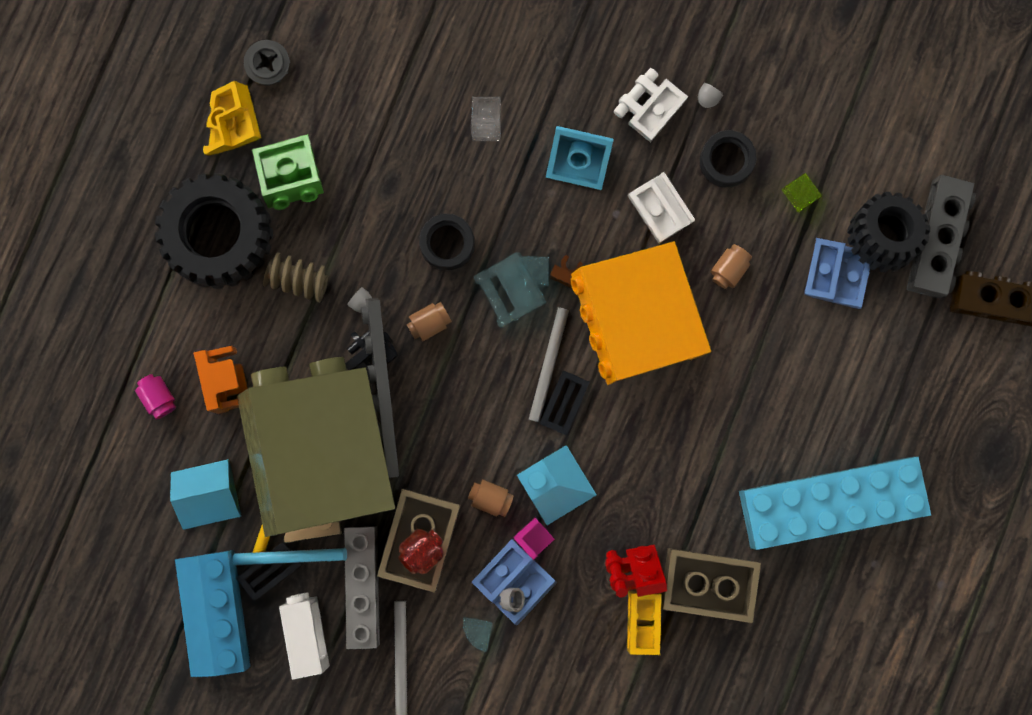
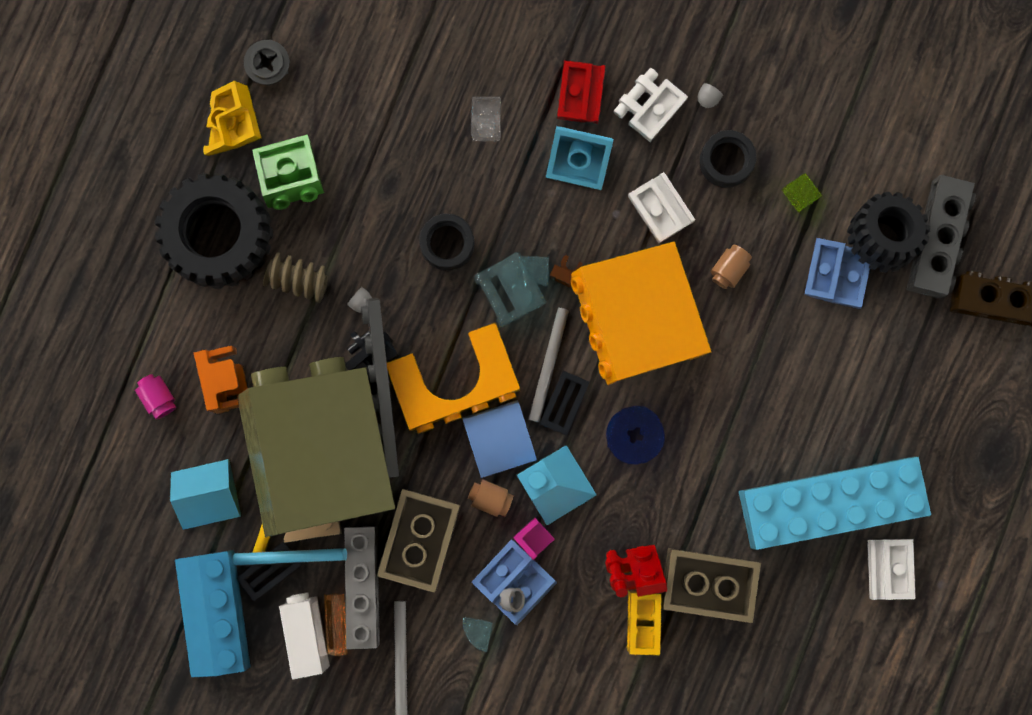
(335, 624): none -> clear orange tile
(421, 551): clear red head -> none
(423, 408): none -> light orange arch
(428, 321): medium nougat brick -> none
(499, 439): none -> medium blue slope
(581, 92): none -> red plate
(650, 429): none -> clear blue plate
(891, 569): none -> white plate

